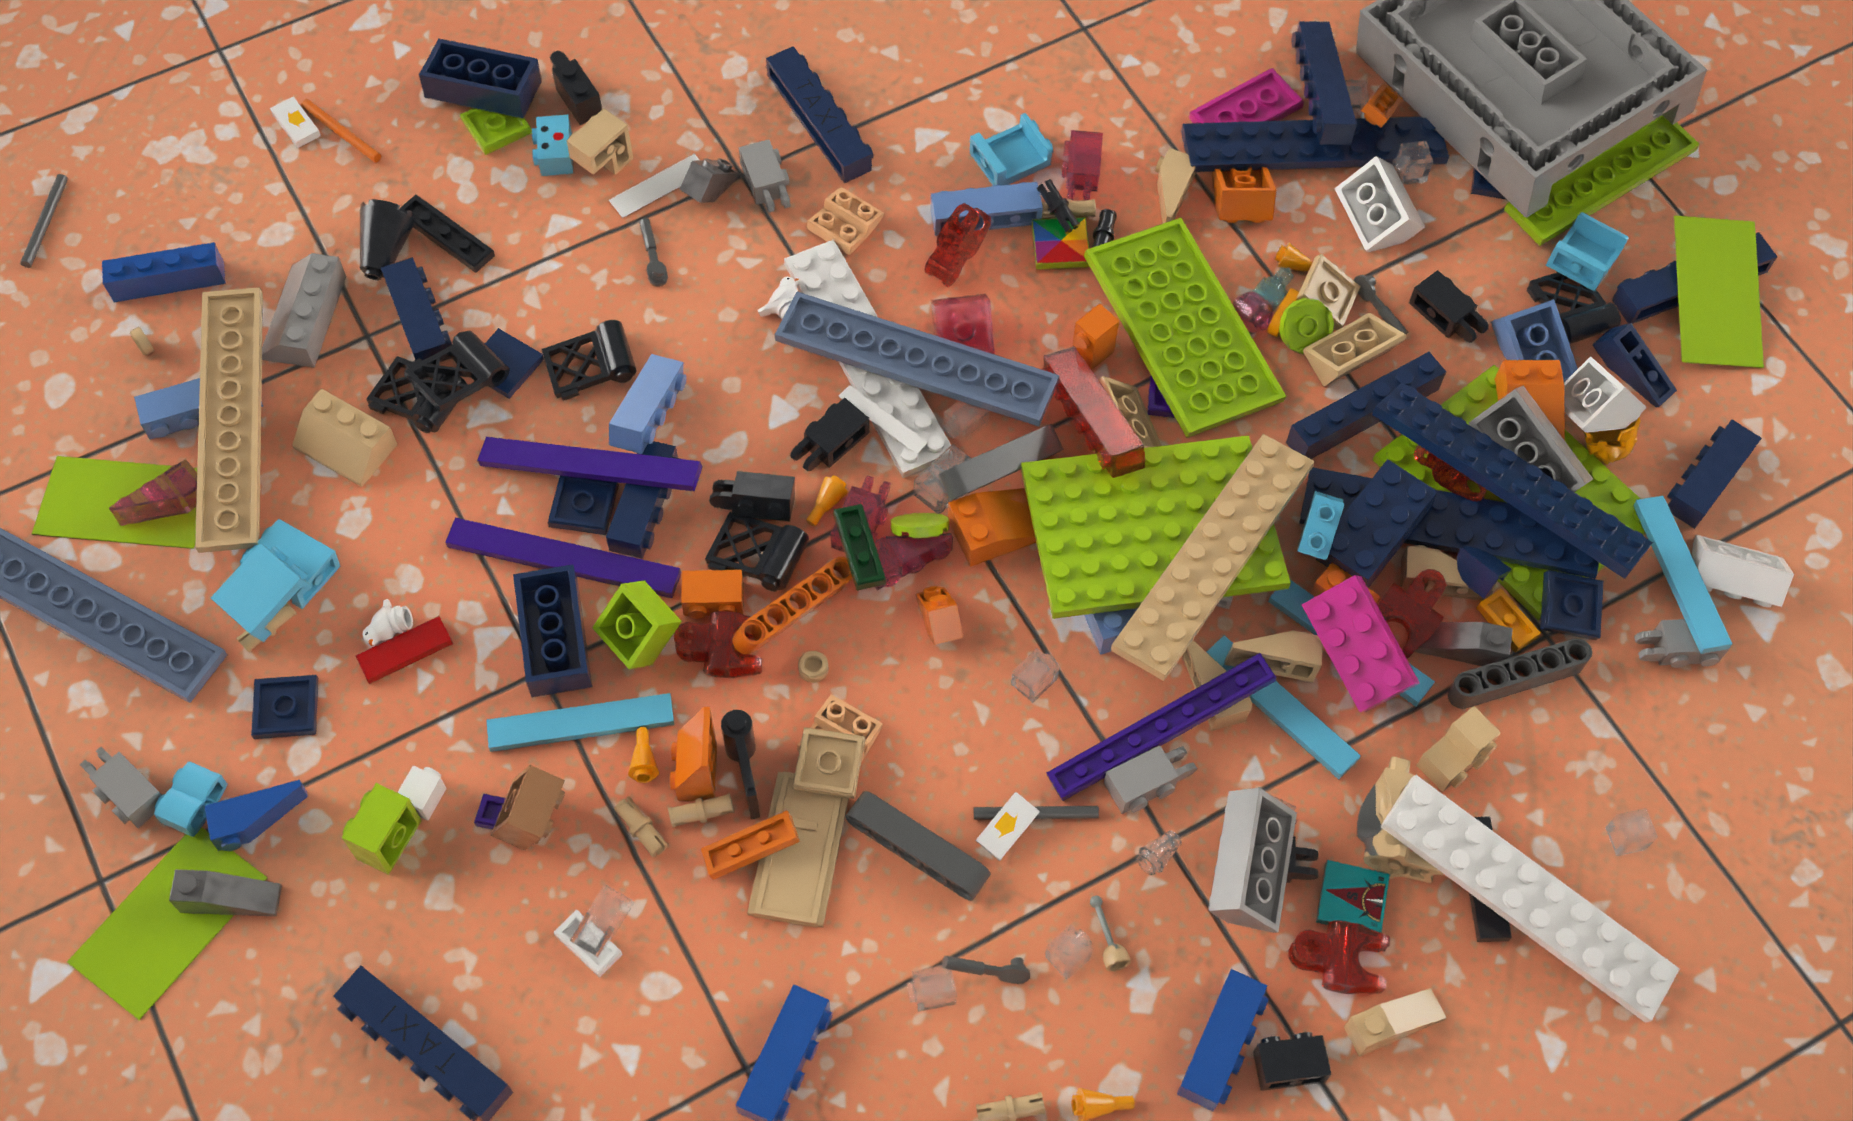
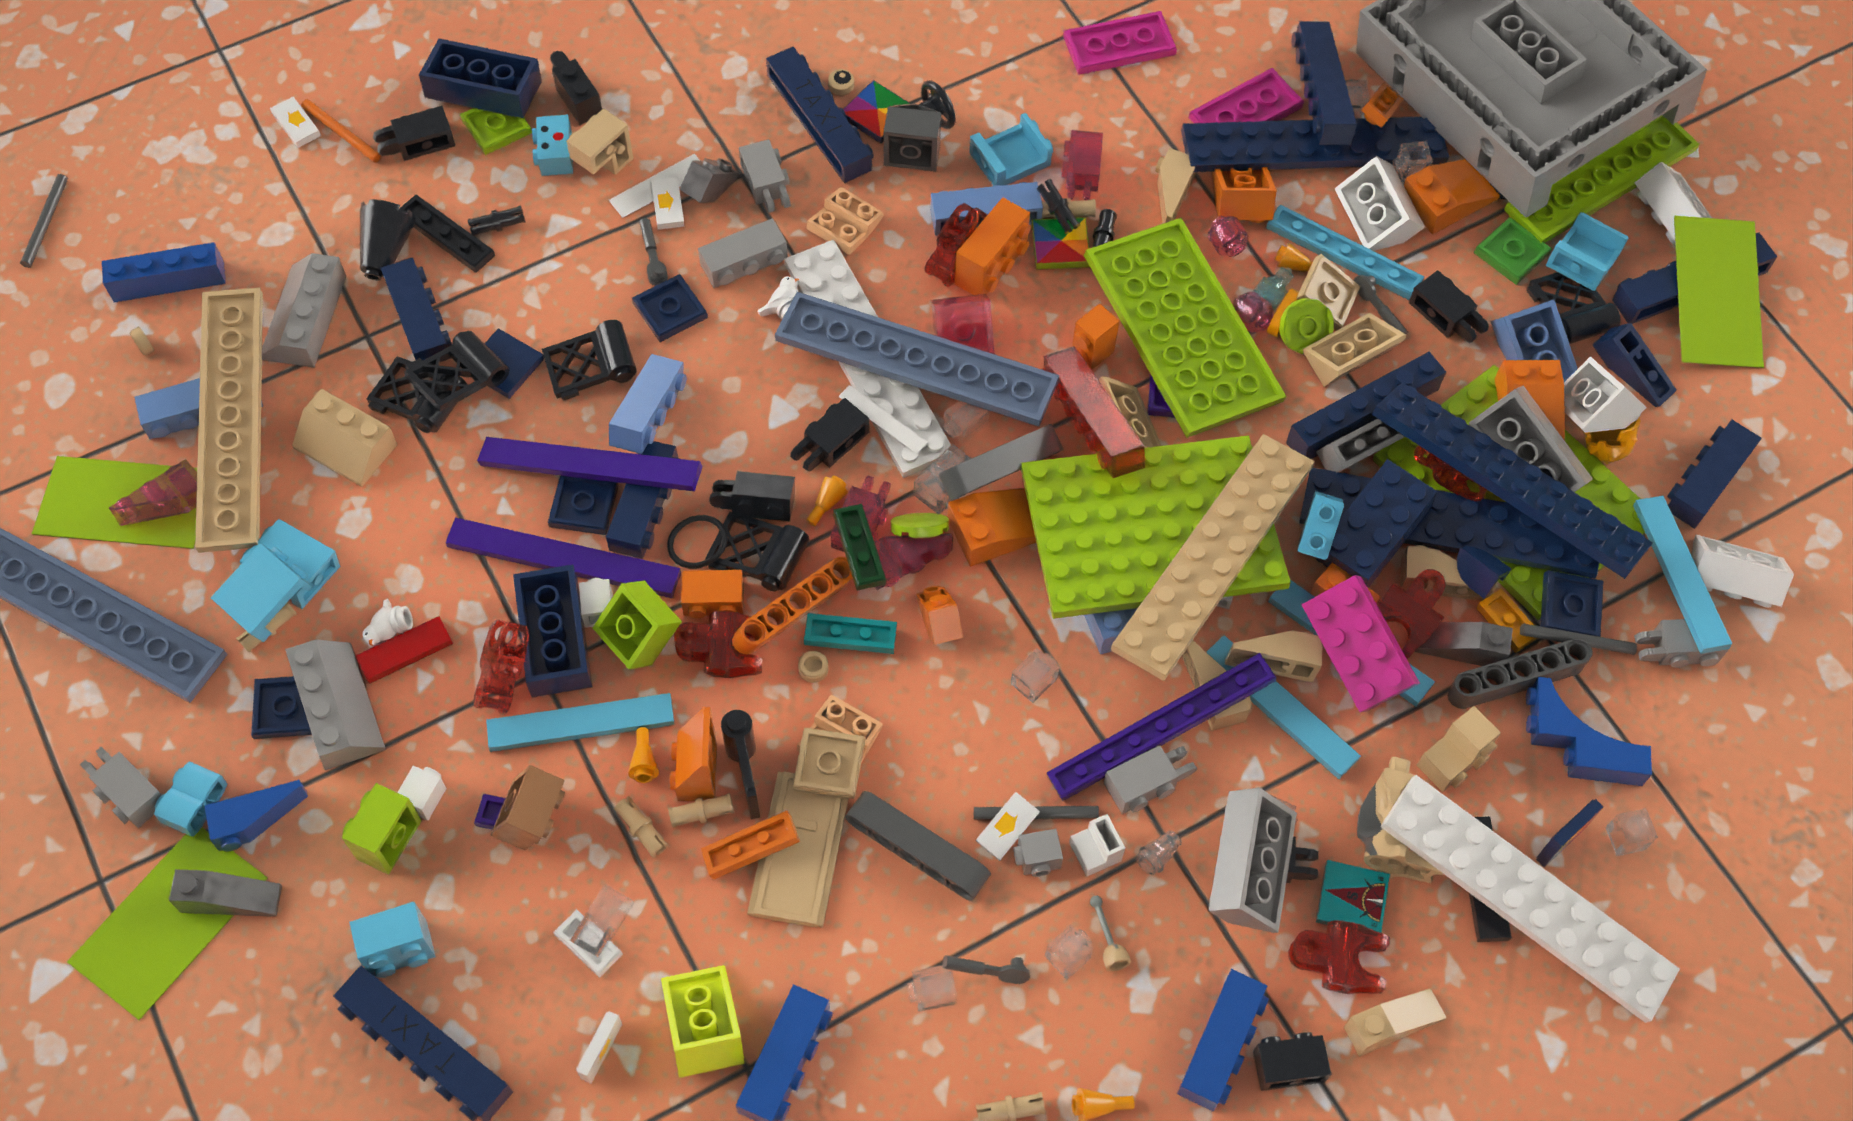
(335, 701): none -> light grey slope
(392, 940): none -> medium azure brick
(415, 134): none -> black hinge
(496, 220): none -> black pin
(497, 652): none -> clear red piece
(594, 598): none -> white brick
(599, 1047): none -> white tile
(667, 203): none -> white tile
(669, 307): none -> dark blue tile
(677, 560): none -> black tyre
(702, 1021): none -> neon yellow slope
(743, 253): none -> light grey brick
(841, 82): none -> tan tile
(850, 633): none -> teal plate
(870, 109): none -> tile
(914, 130): none -> dark grey piece
(992, 248): none -> orange brick
(1038, 852): none -> light grey brick
(1097, 846): none -> white piece
(1119, 42): none -> dark pink tile
(1228, 236): none -> clear pink head
(1344, 251): none -> medium azure tile
(1357, 445): none -> light grey brick
(1448, 193): none -> orange slope
(1512, 251): none -> bright green tile
(1569, 832): none -> dark blue tile
(1586, 751): none -> blue arch
(1593, 641): none -> dark grey bar
(1669, 196): none -> white slope

